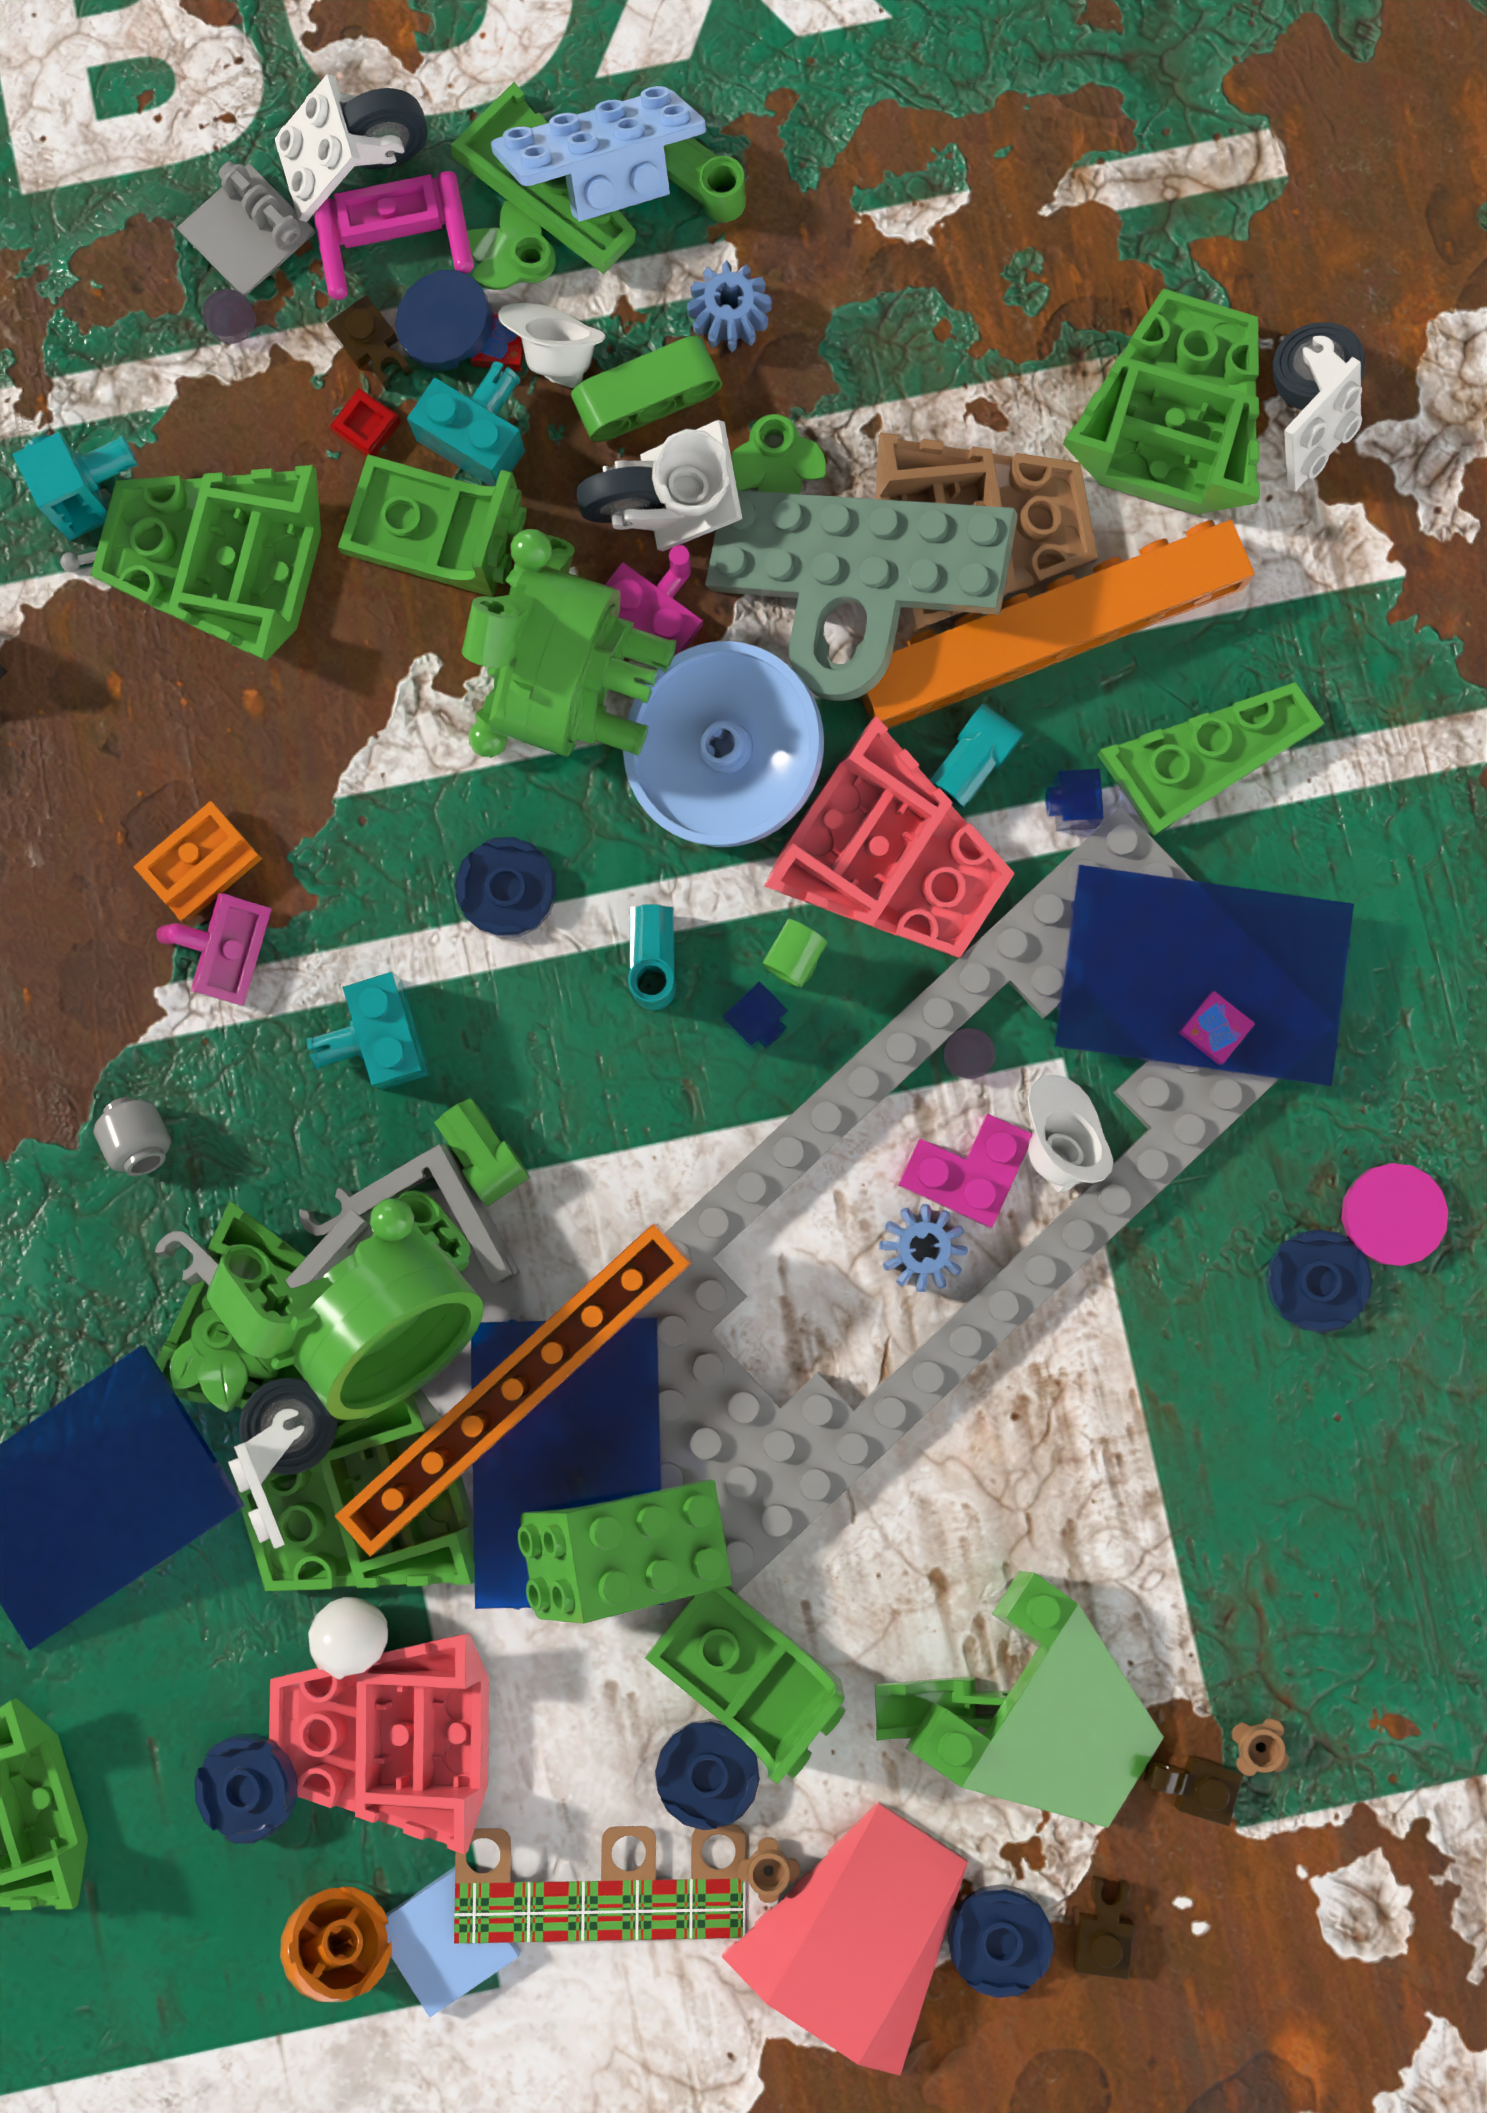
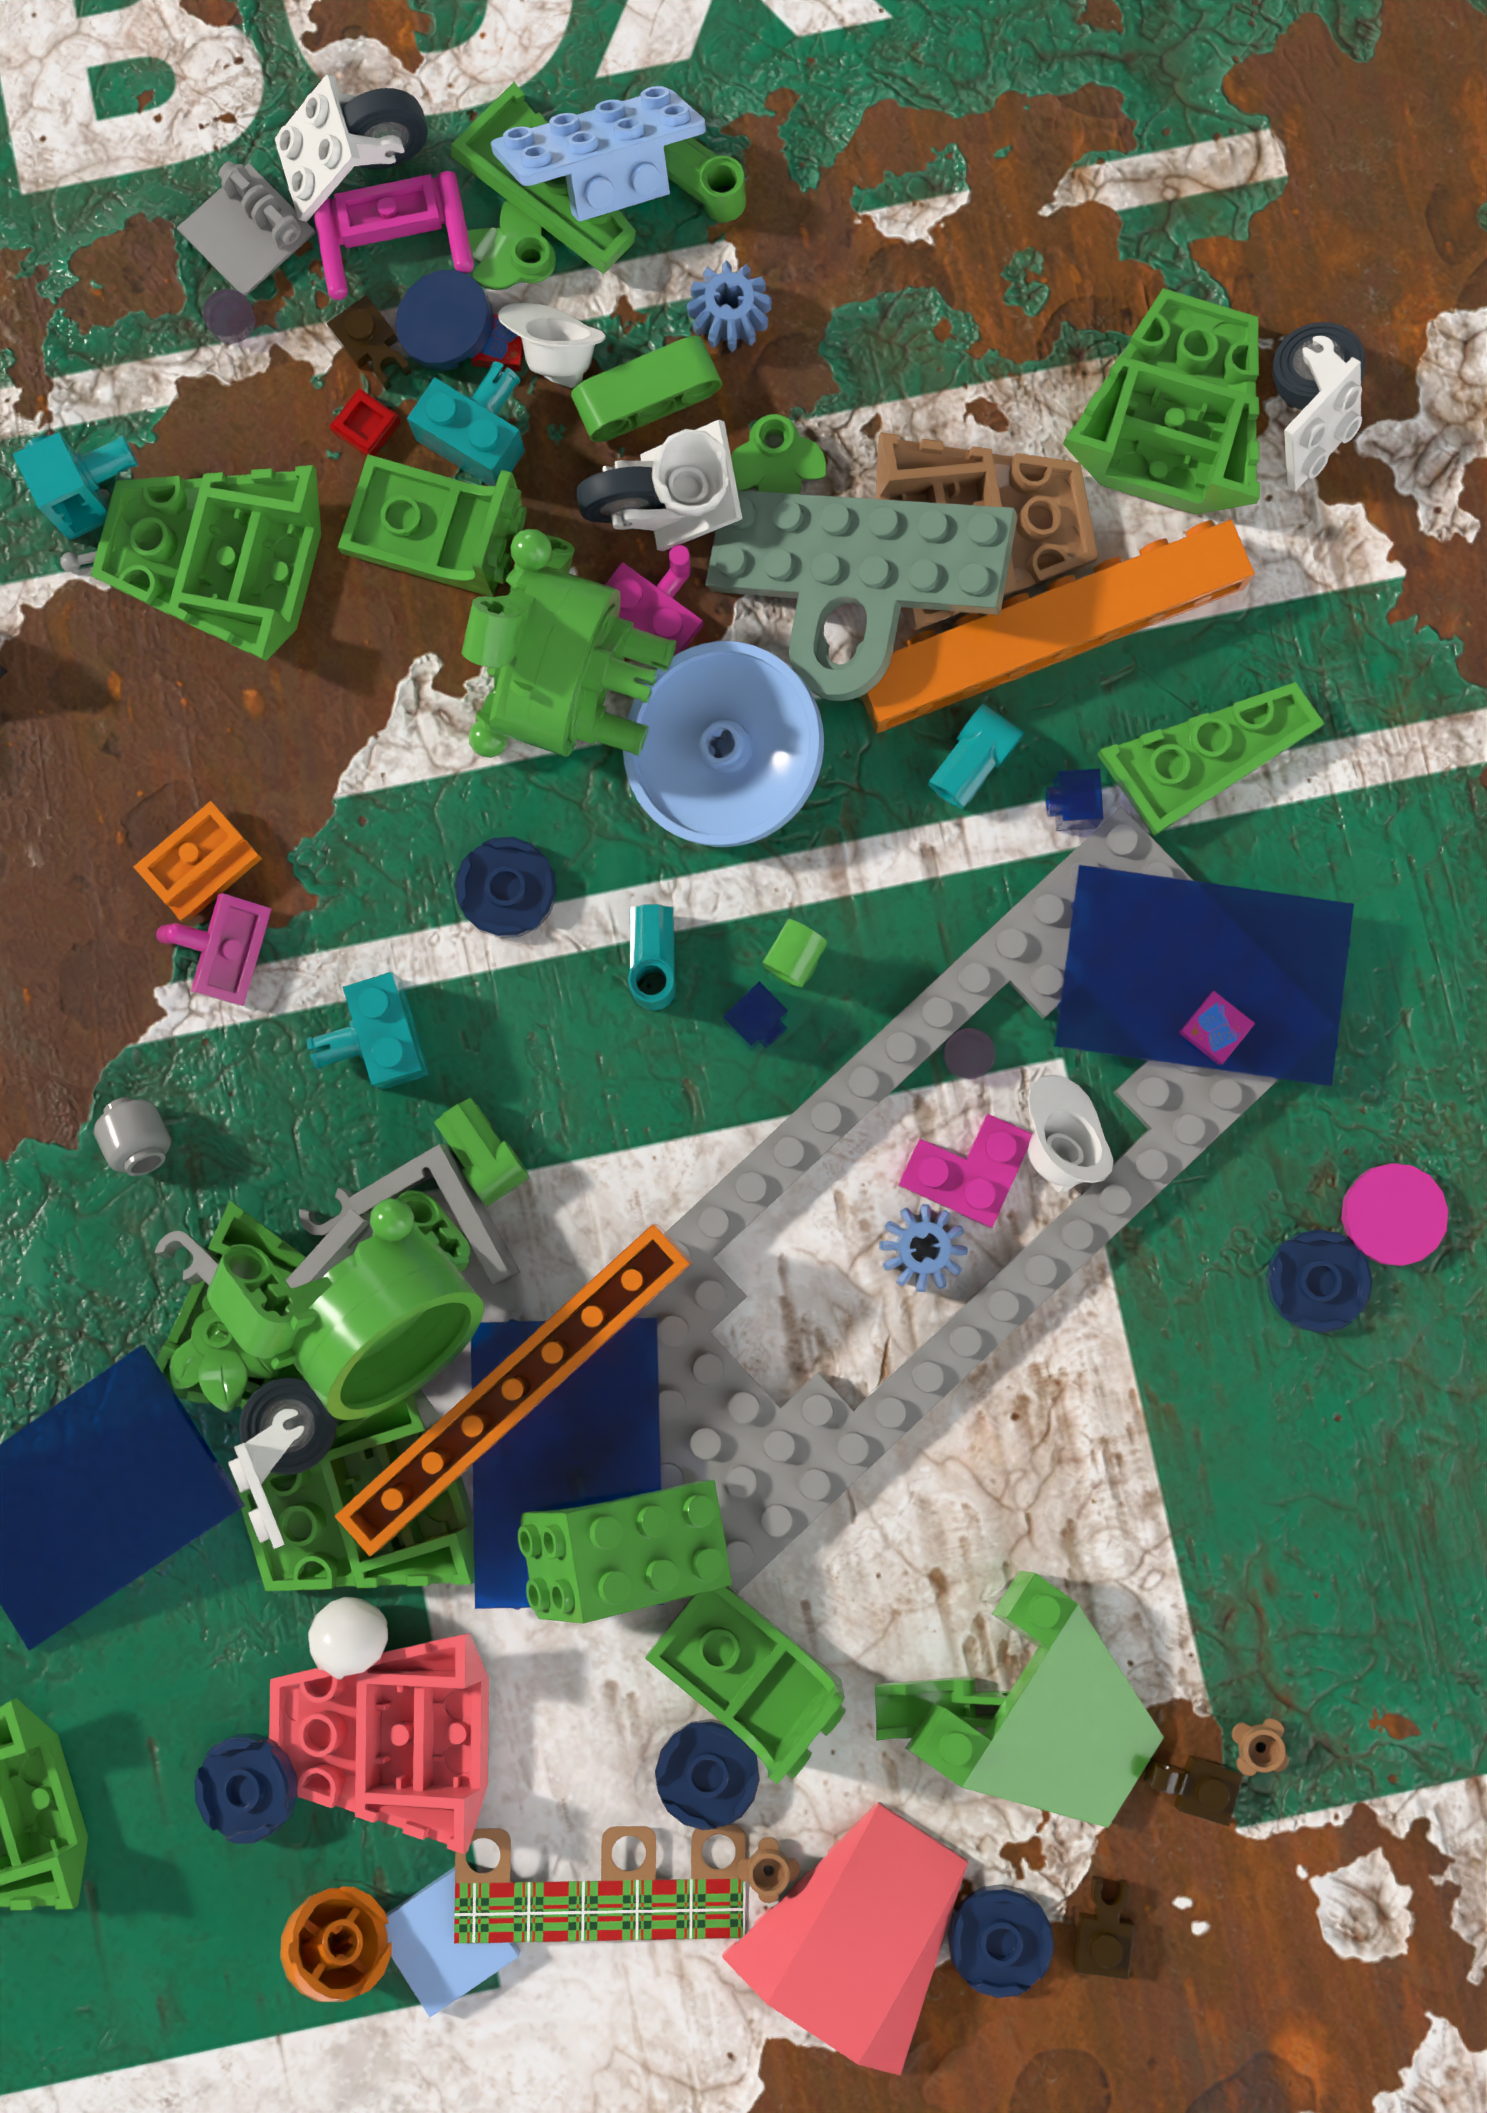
(891, 851): coral wedge -> none

